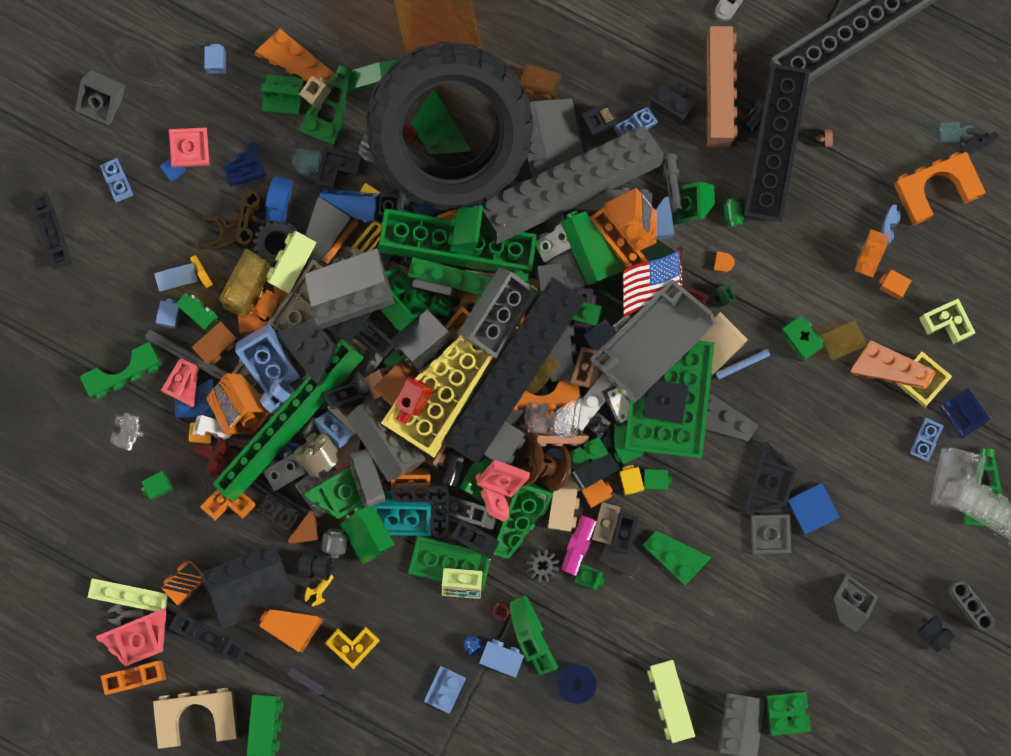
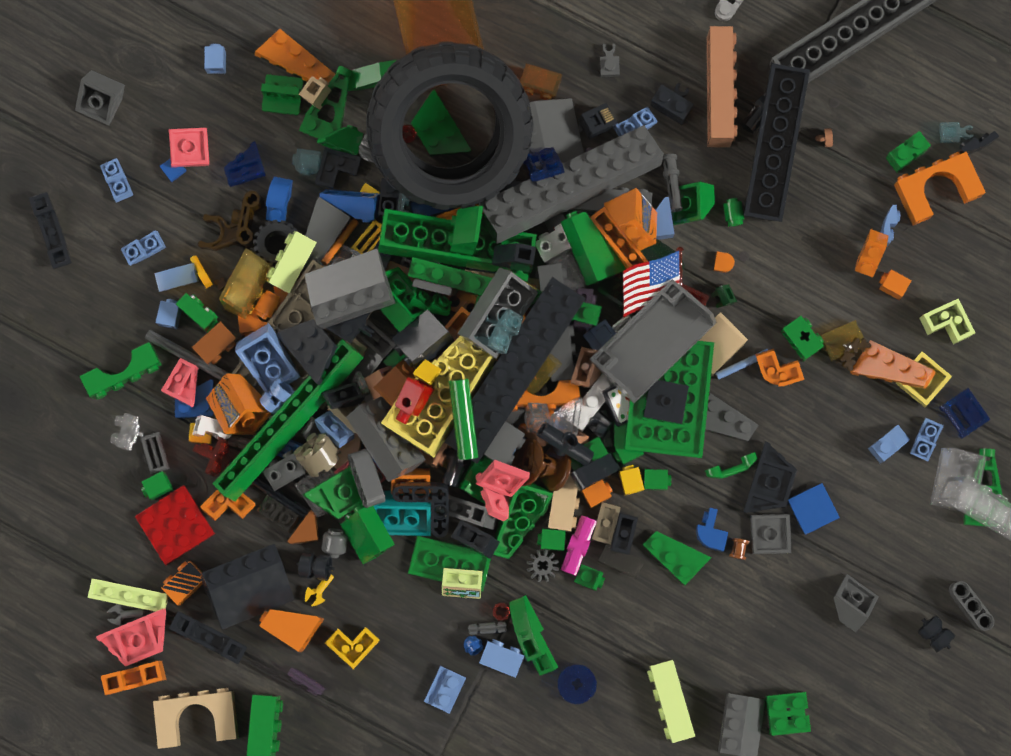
(143, 248): none -> medium blue slope
(162, 451): none -> dark grey tile
(175, 525): none -> red plate
(343, 139): none -> green slope
(427, 372): none -> yellow slope
(463, 419): none -> green brick
(486, 628): none -> dark grey axle
(504, 330): none -> clear light blue slope
(514, 256): none -> black slope
(548, 161): none -> clear blue plate
(551, 540): none -> green brick
(565, 444): none -> black piece
(609, 64): none -> dark grey plate
(707, 535): none -> blue brick
(738, 548): none -> dark orange bush
(747, 462): none -> green bar
(777, 374): none -> orange plate
(855, 344): none -> dark brown animal
(889, 444): none -> medium blue slope
(903, 154): none -> green piece

